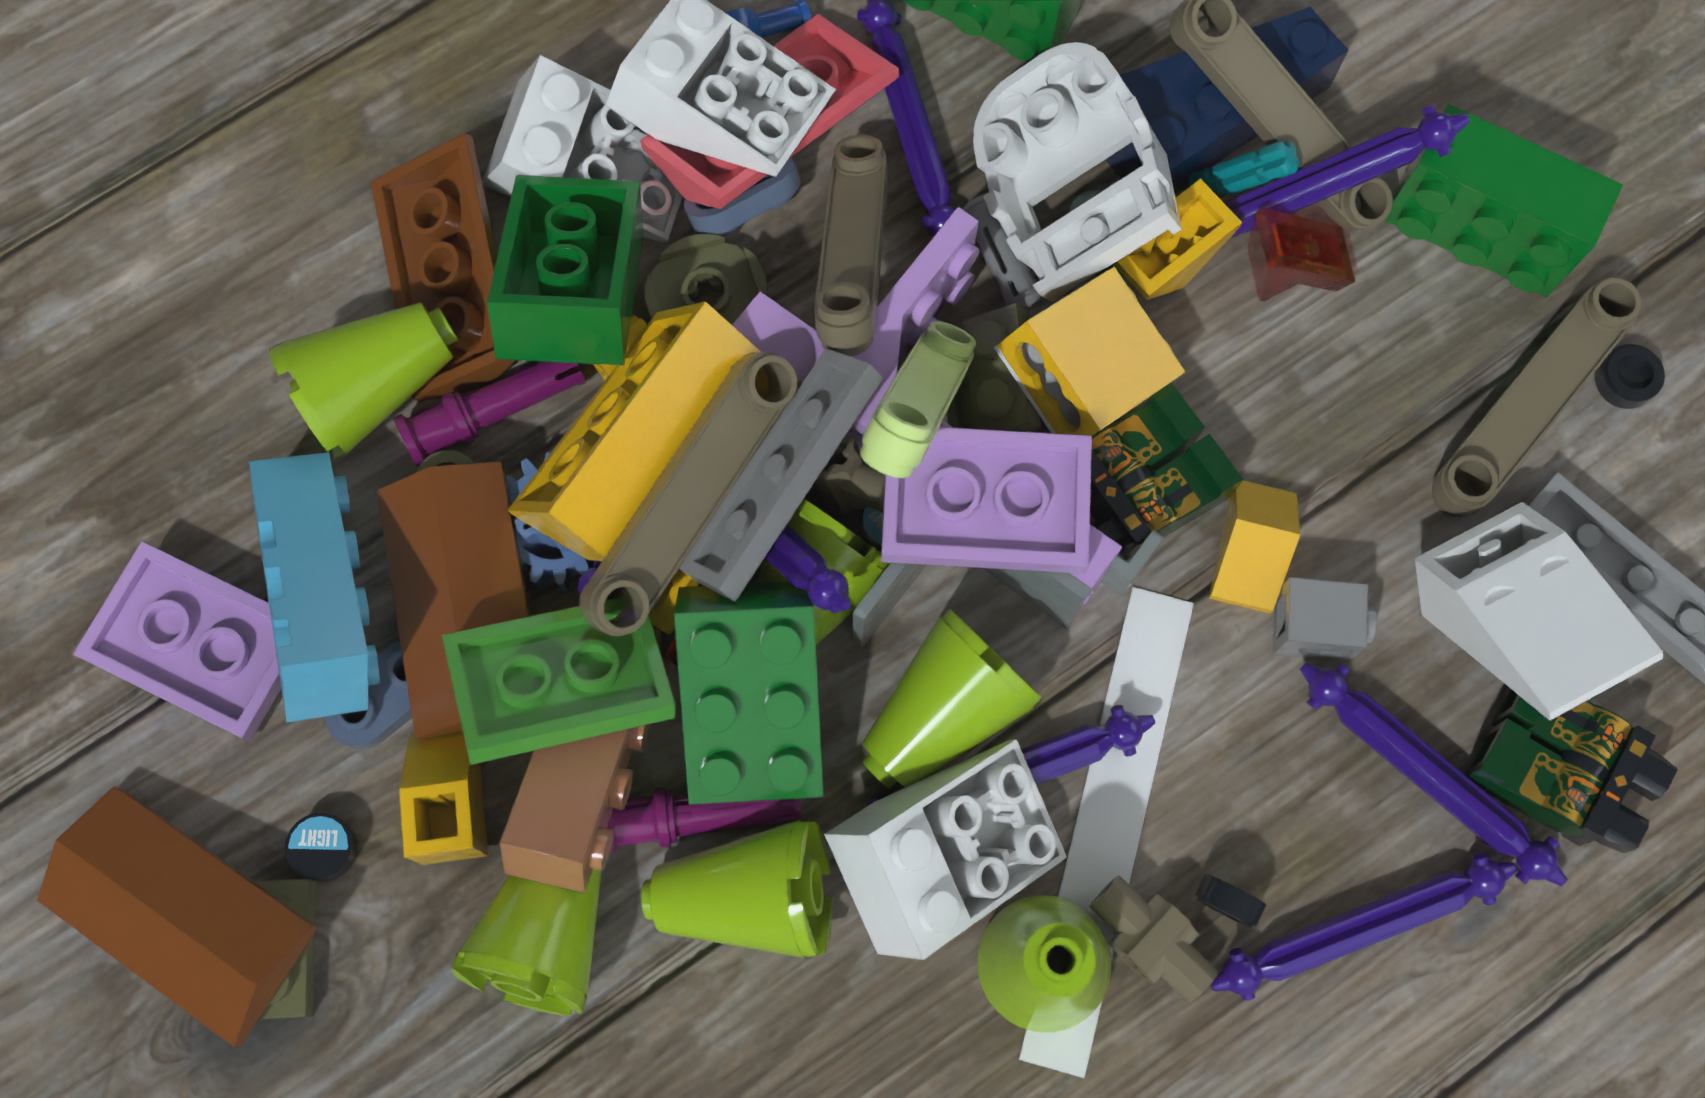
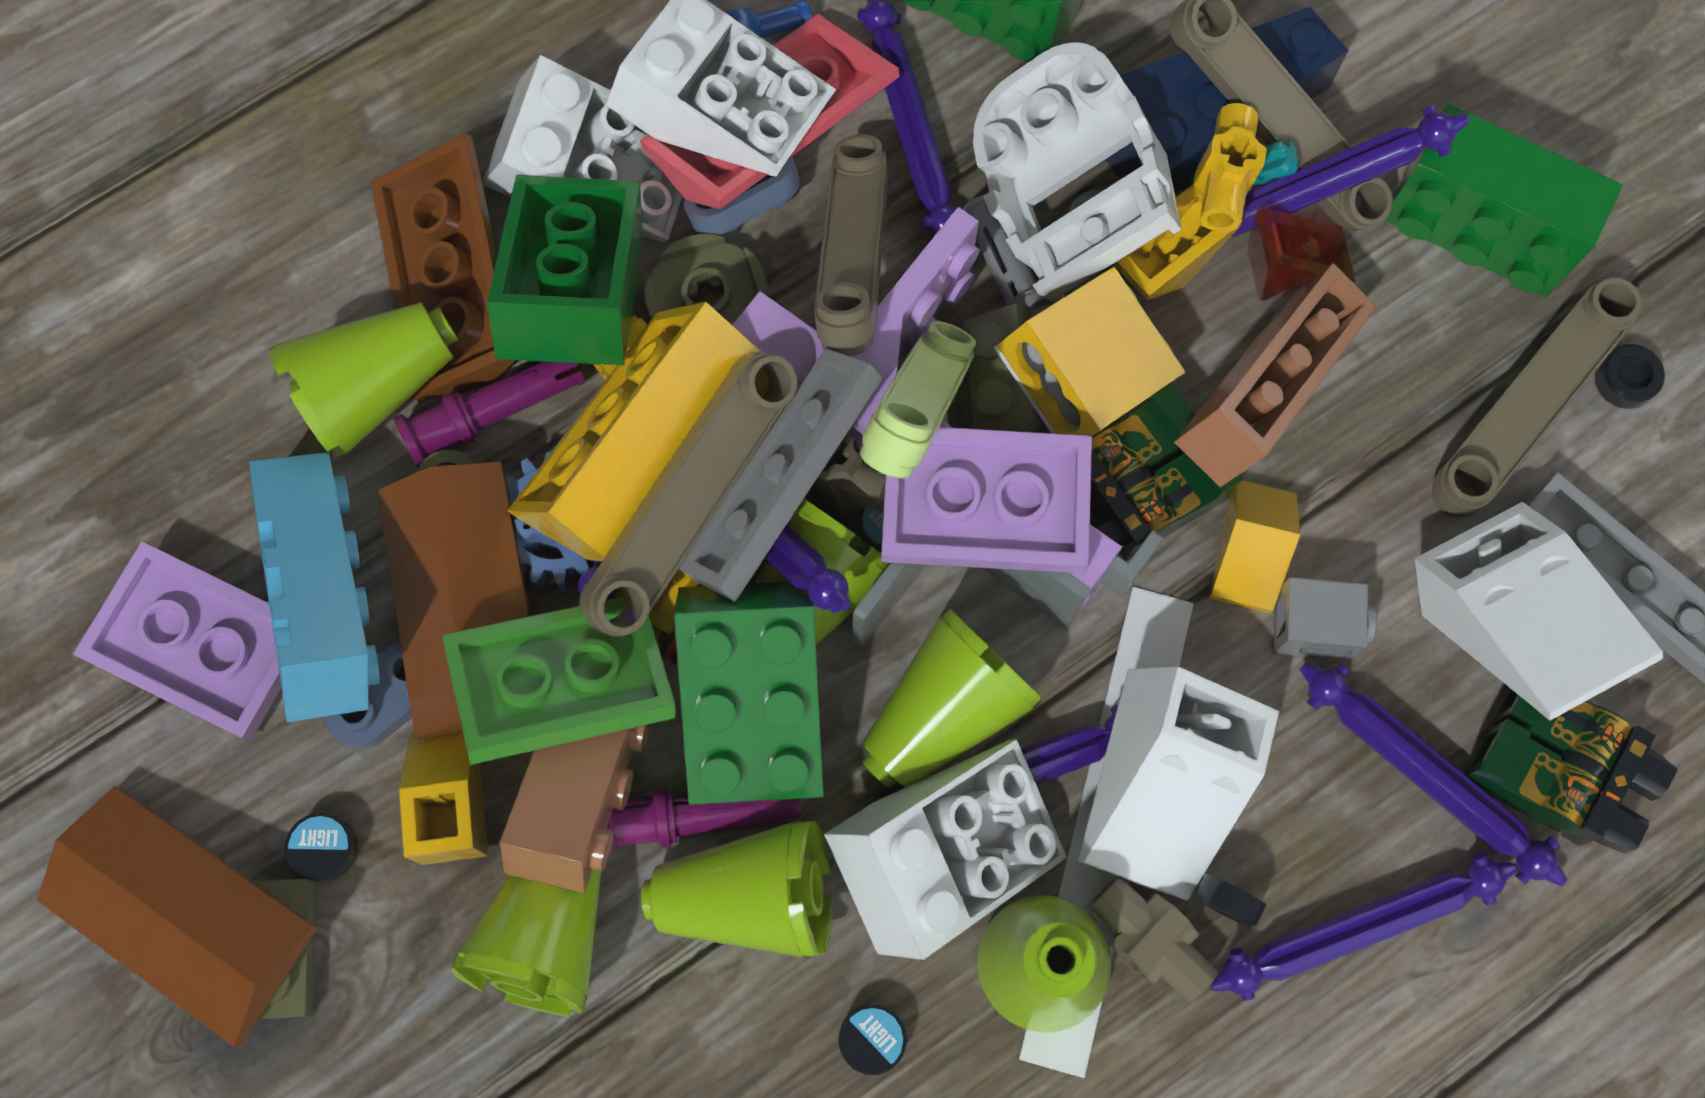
(872, 1039): none -> tile
(1175, 778): none -> white slope
(1229, 167): none -> yellow axle
(1275, 376): none -> nougat brick

